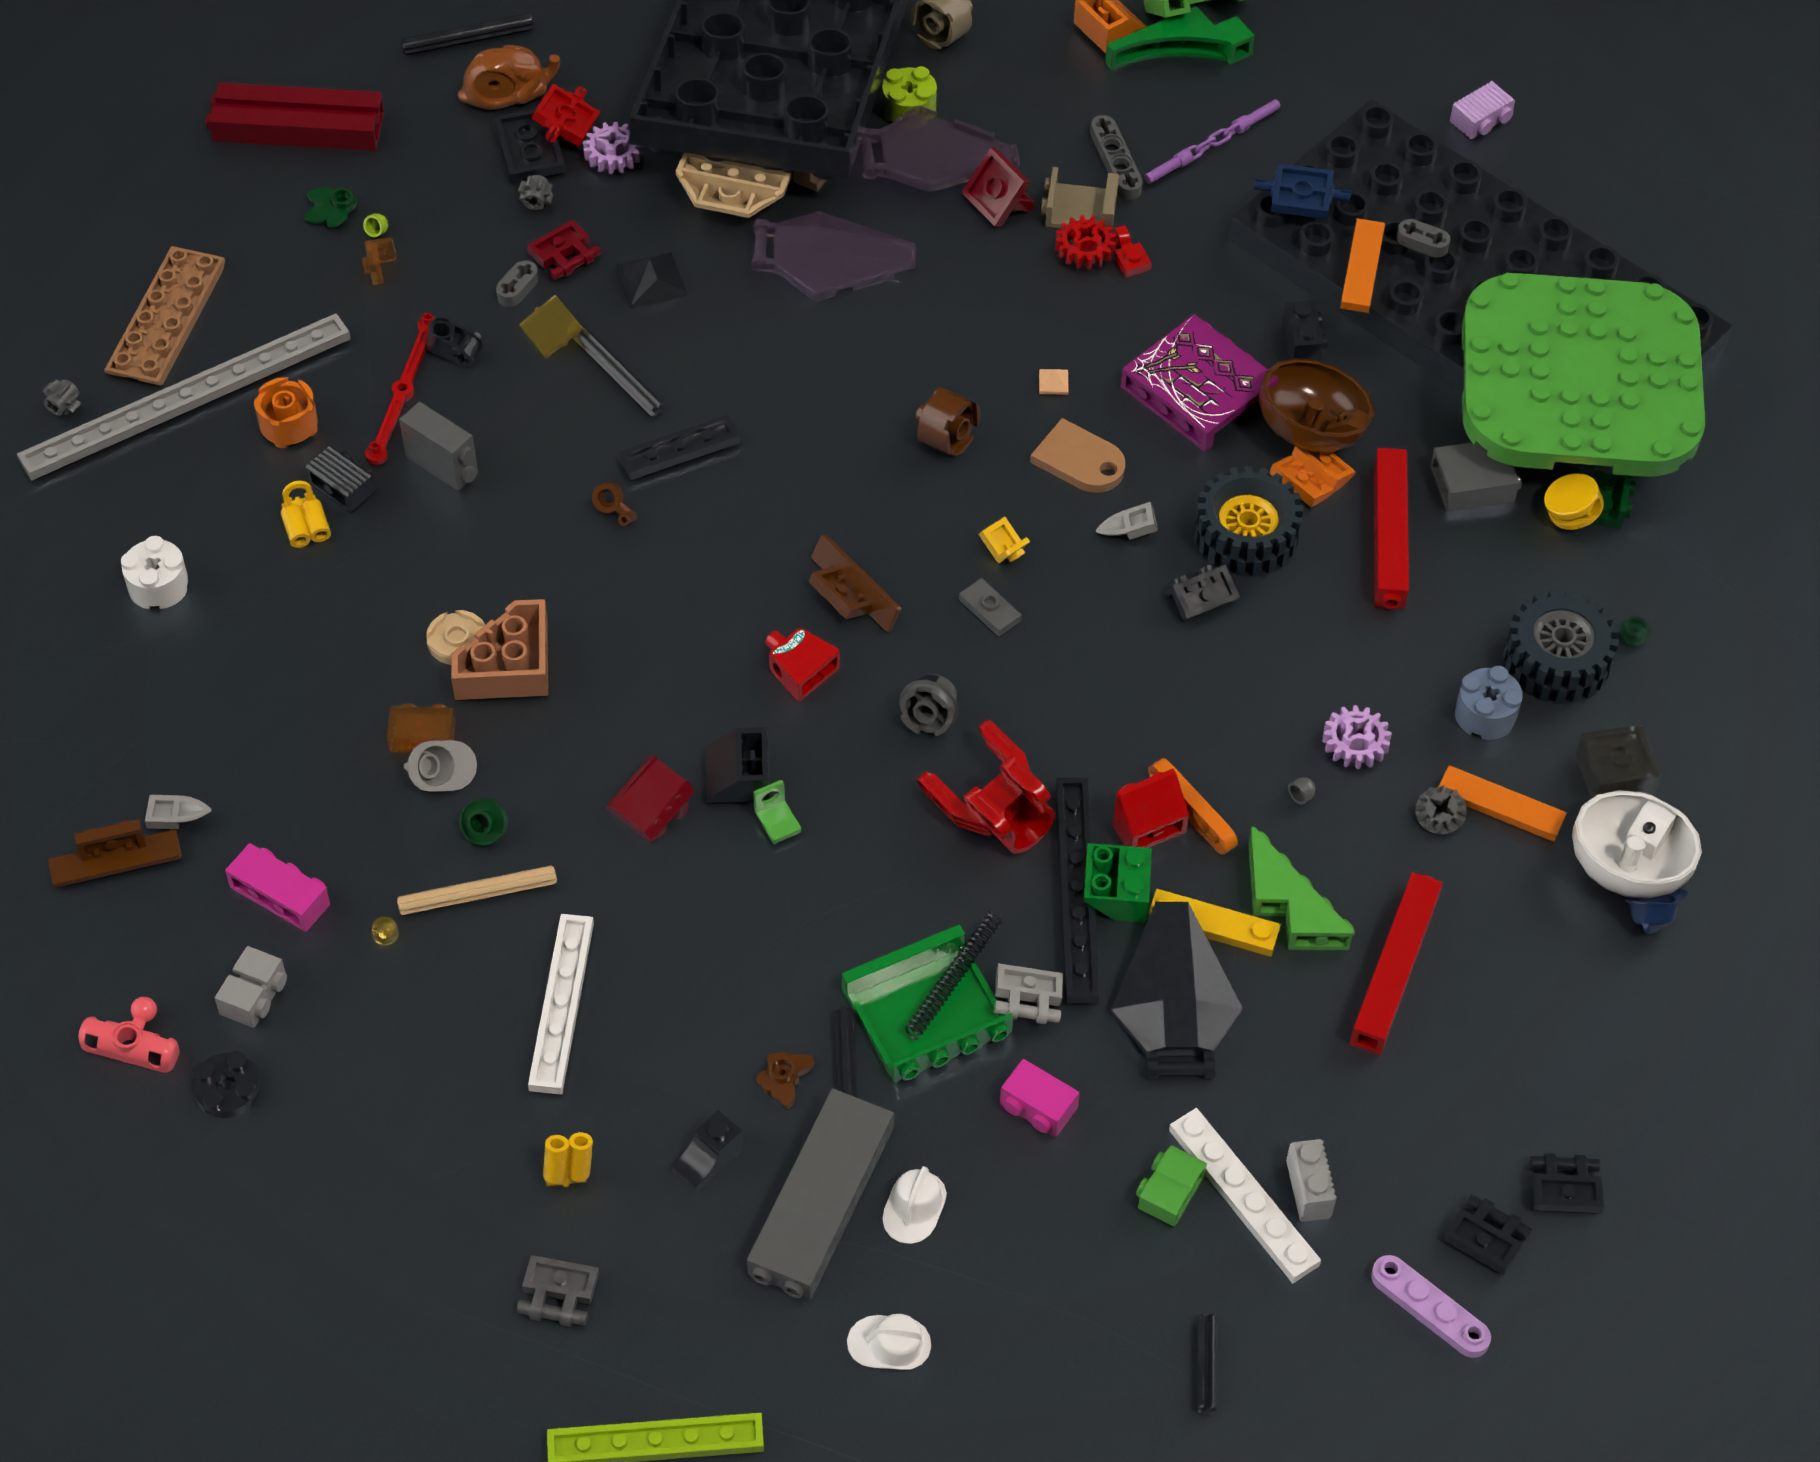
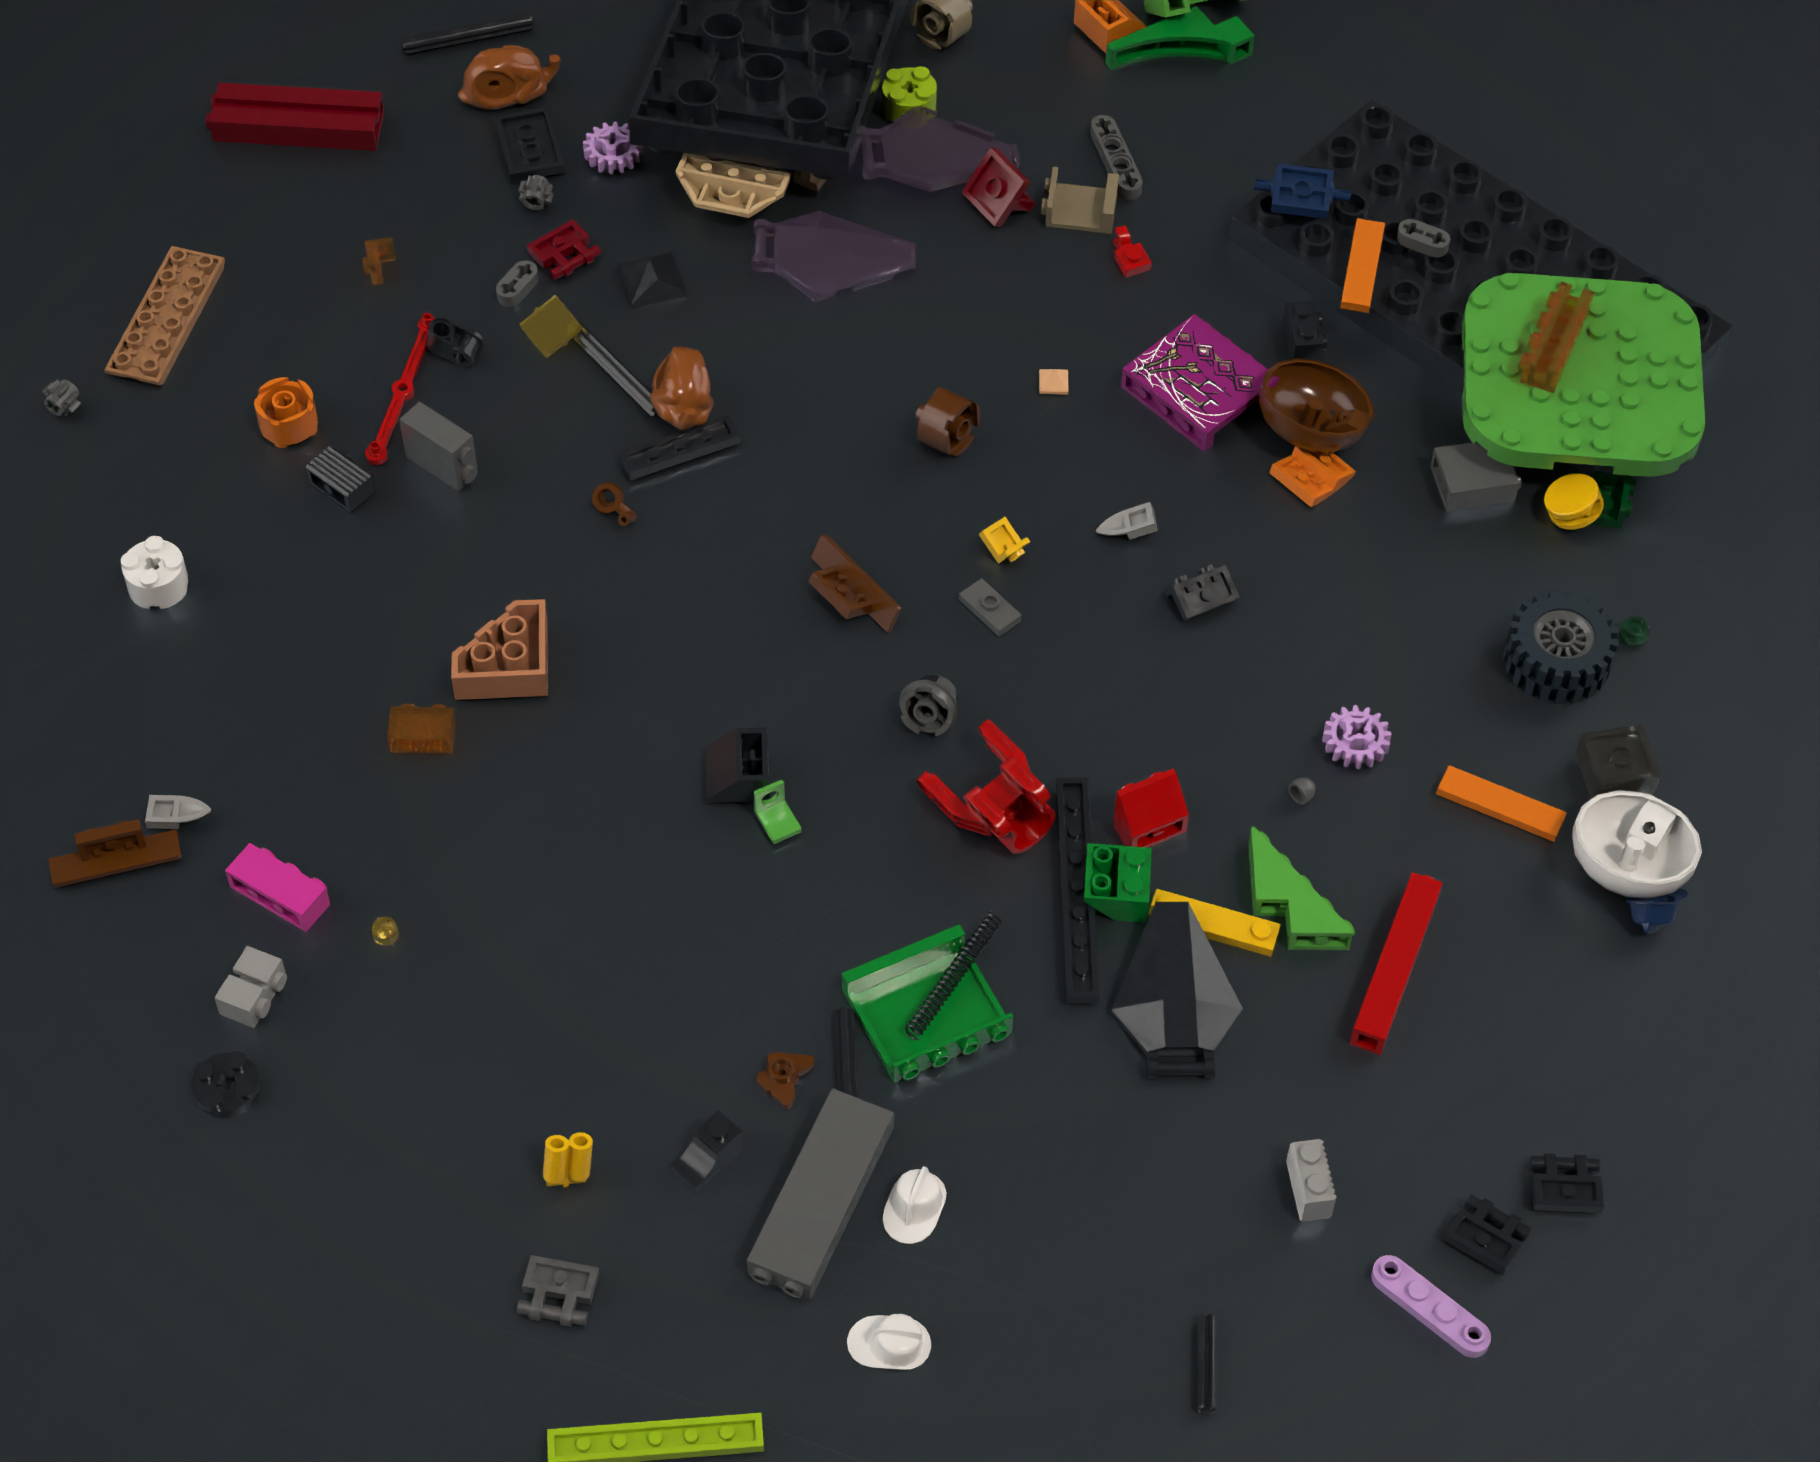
(113, 1034): coral piece -> none
(183, 396): light grey plate -> none
(303, 517): yellow piece -> none
(330, 206): dark green plate -> none
(373, 222): lime hinge -> none
(441, 765): light grey piece -> none
(450, 632): tan tile -> none
(476, 890): tan axle -> none
(483, 821): dark green plate -> none
(561, 1004): white plate -> none
(565, 114): red plate -> none
(651, 799): dark red slope -> none
(682, 389): none -> dark orange piece
(801, 661): red torso -> none
(1030, 986): light grey plate -> none
(1039, 1098): dark pink brick -> none
(1079, 458): medium nougat tile -> none
(1085, 242): red gear -> none
(1171, 1185): bright green brick -> none
(1185, 156): medium lavender piece -> none
(1201, 814): orange beam -> none
(1245, 1196): white plate -> none
(1248, 520): black wheel -> none
(1391, 528): red brick -> none
(1444, 822): dark grey gear -> none
(1482, 110): lavender brick -> none
(1488, 702): sand blue brick -> none
(1556, 338): none -> clear orange brick

